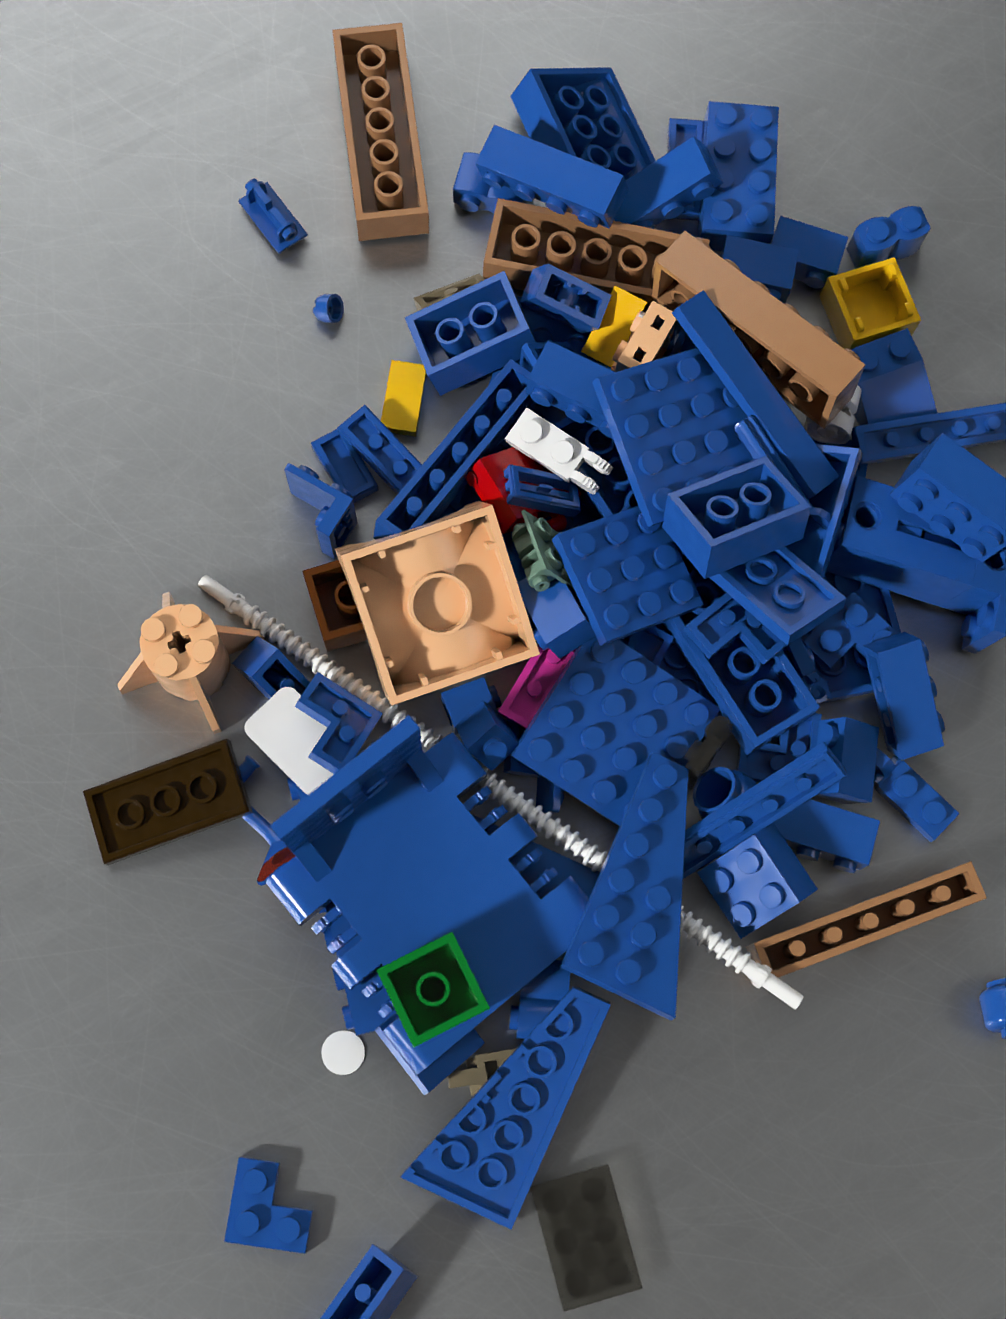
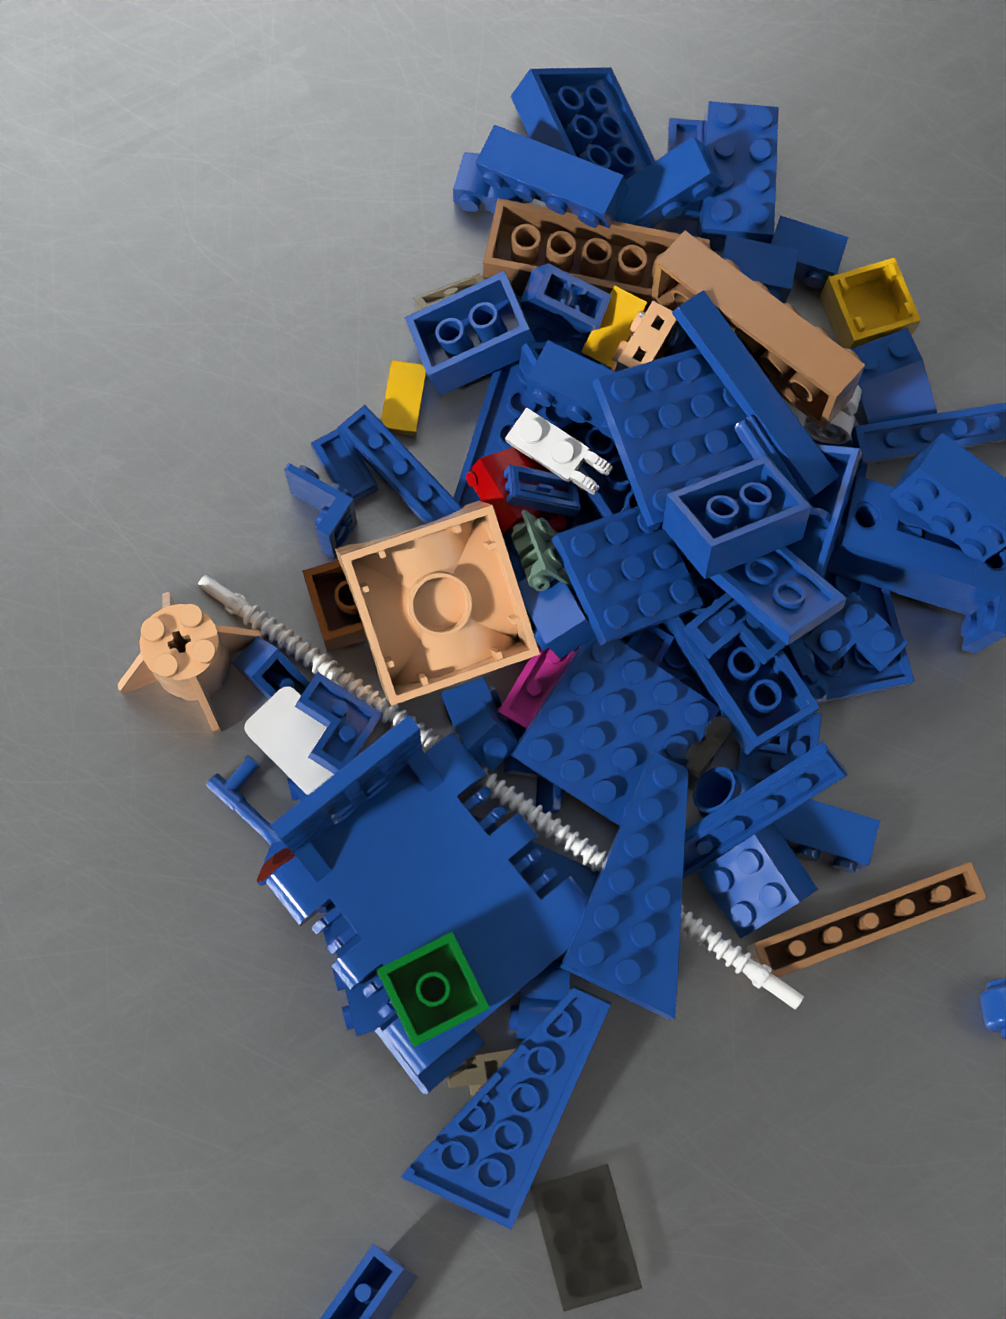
(167, 802): dark brown tile -> none
(255, 1217): blue plate -> none
(271, 215): blue hinge -> none
(329, 308): blue hinge -> none
(343, 1052): white sticker -> none
(381, 132): medium nougat brick -> none
(470, 439): blue brick -> none
(856, 749): blue brick -> none
(888, 237): blue brick -> none
(904, 695): blue brick -> none
(912, 796): blue hinge -> none

